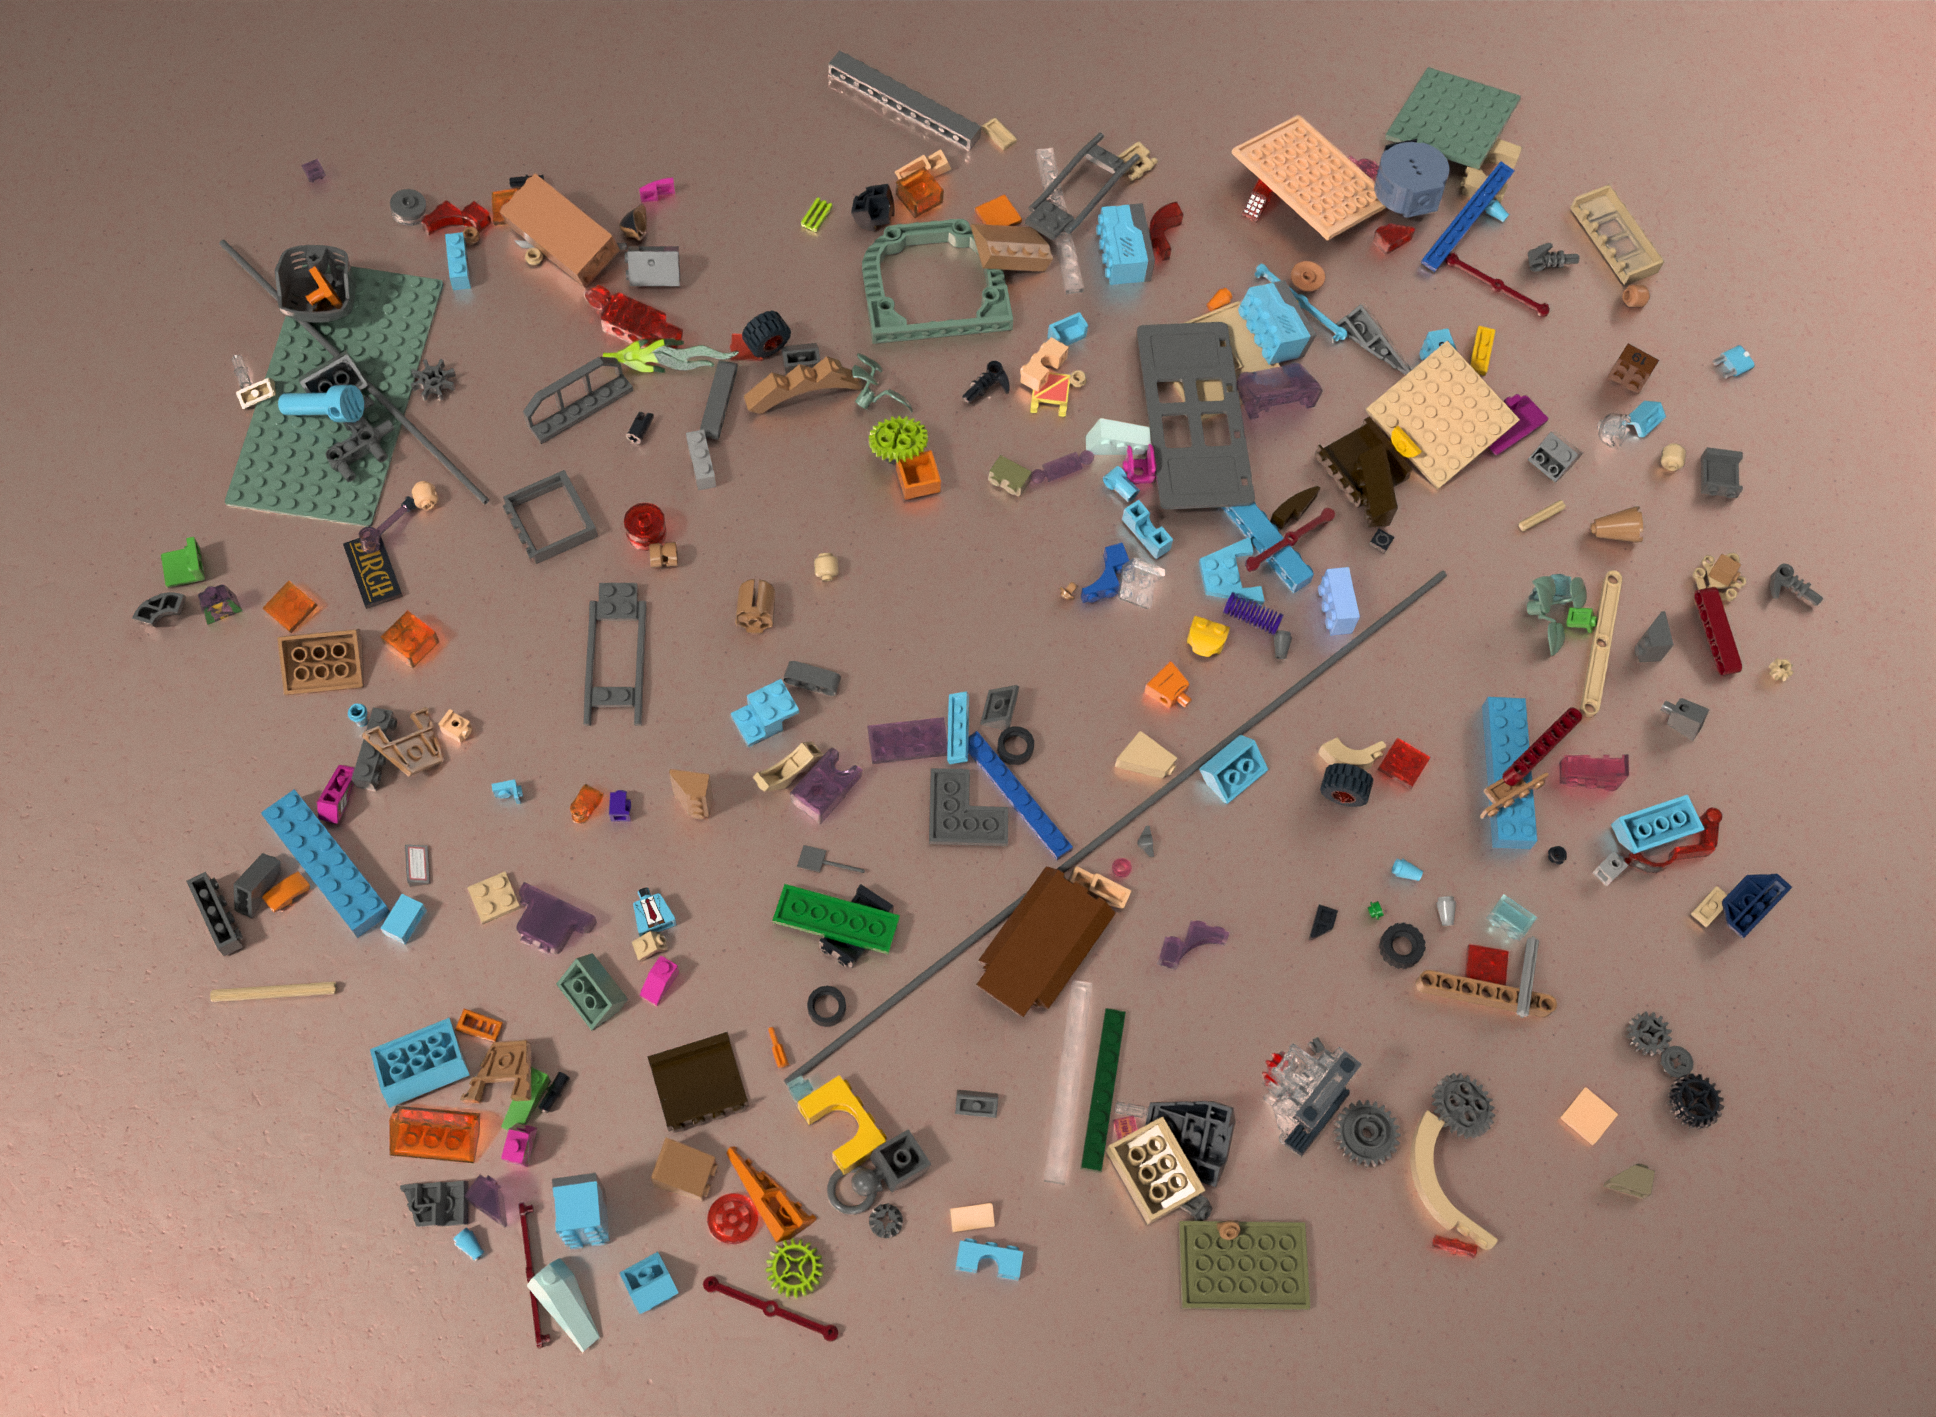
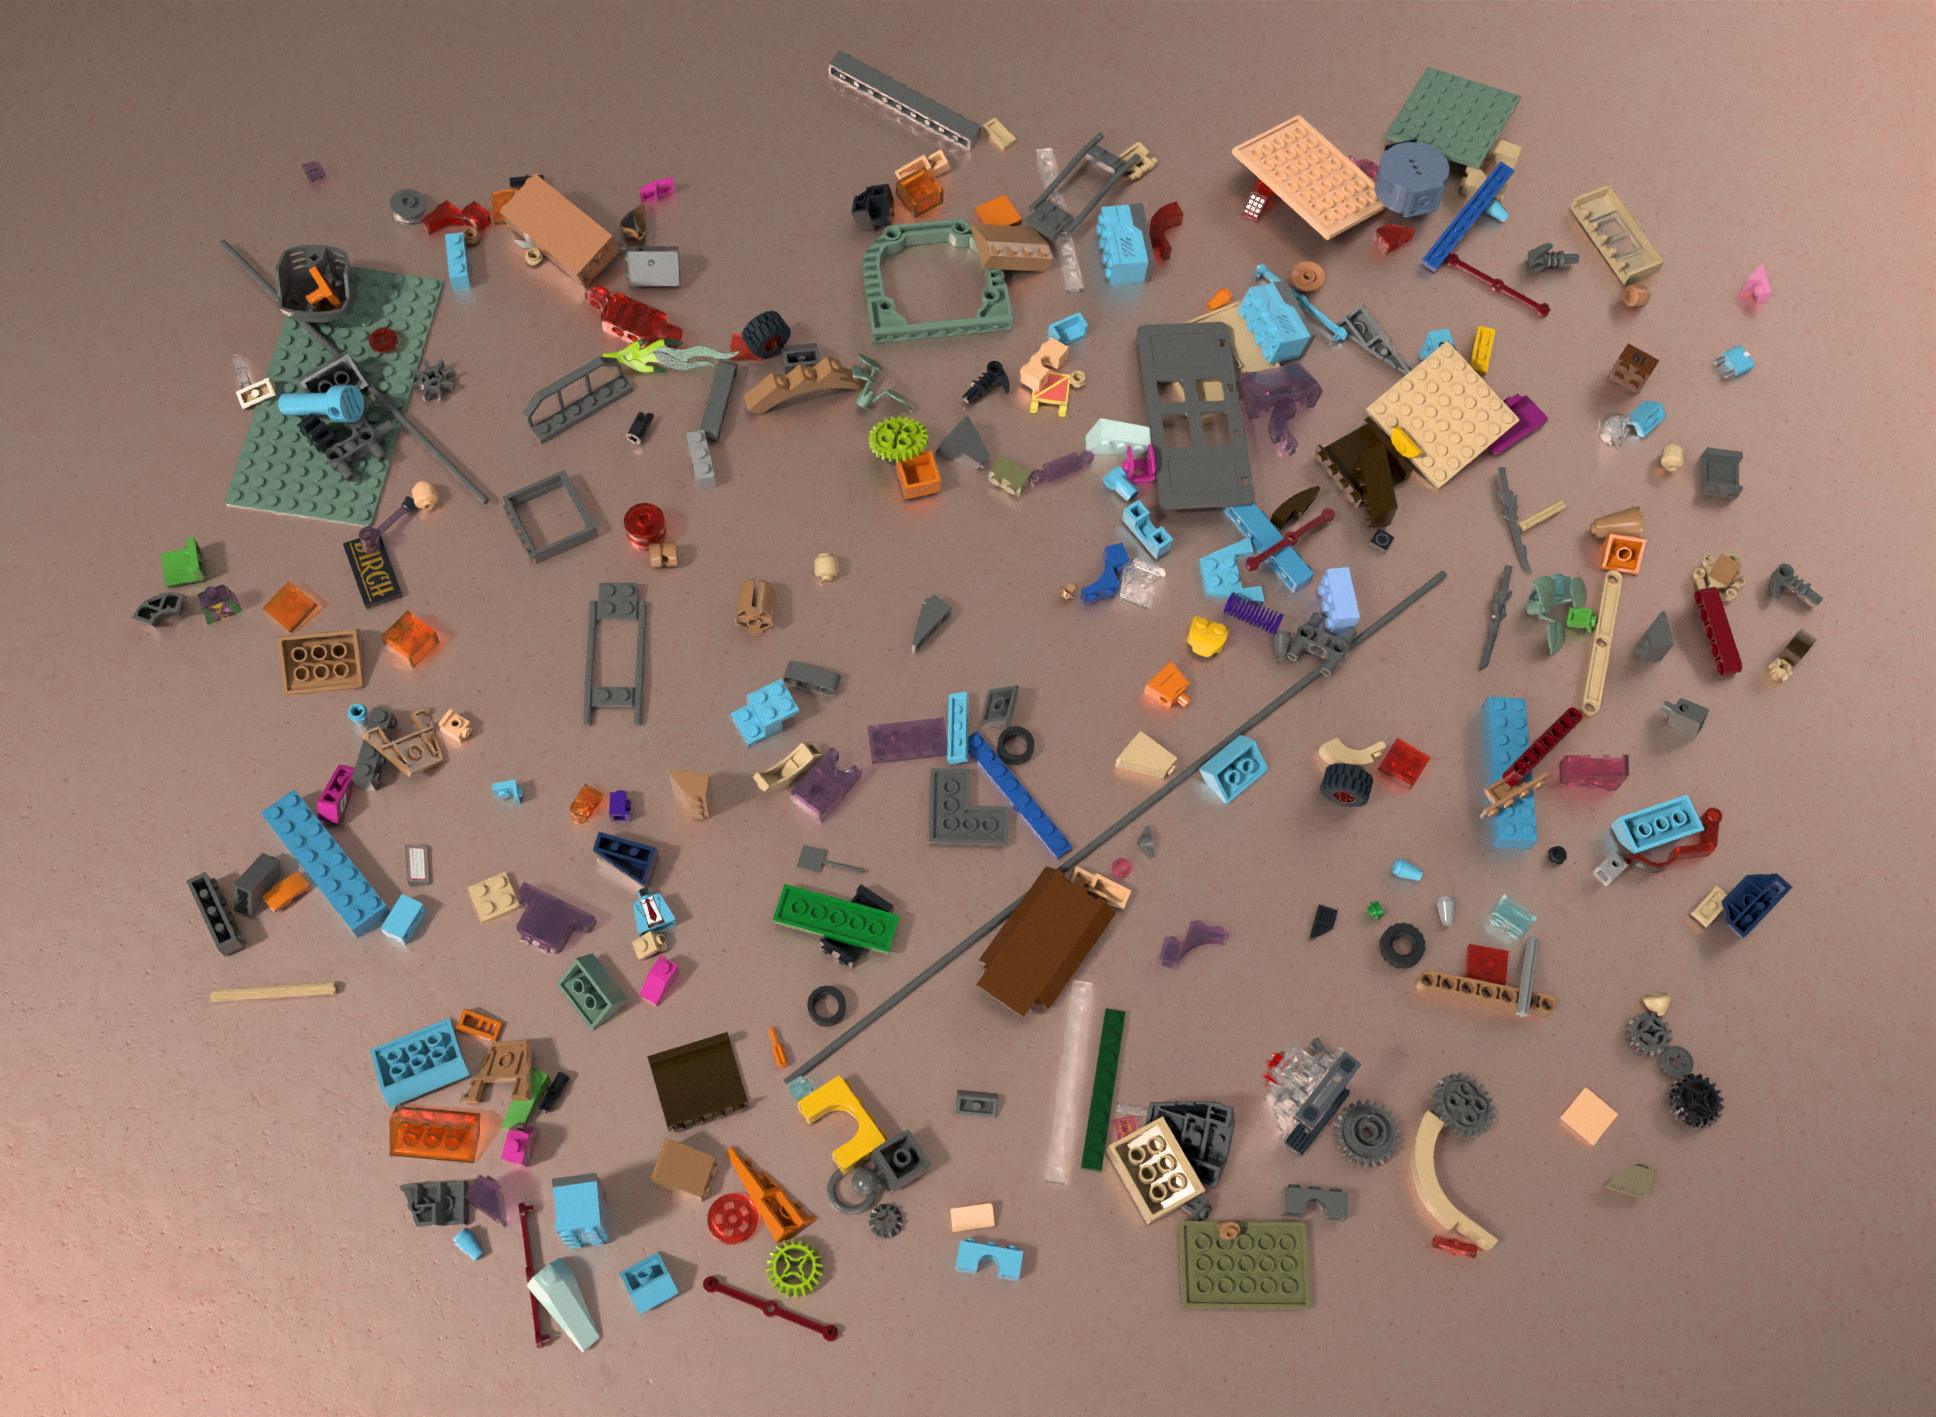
(317, 433): none -> black gear
(390, 337): none -> clear red gear
(627, 856): none -> dark blue wedge
(823, 204): lime tile -> none
(932, 616): none -> dark grey slope
(964, 445): none -> dark grey slope
(1278, 429): none -> clear purple arch
(1322, 644): none -> dark grey piece
(1333, 1202): none -> dark grey arch
(1499, 609): none -> dark grey sword
(1510, 514): none -> dark grey sword
(1555, 456): slope -> none
(1622, 553): none -> orange slope
(1658, 1002): none -> tan brick
(1760, 283): none -> bright pink slope
(1797, 647): none -> dark brown slope

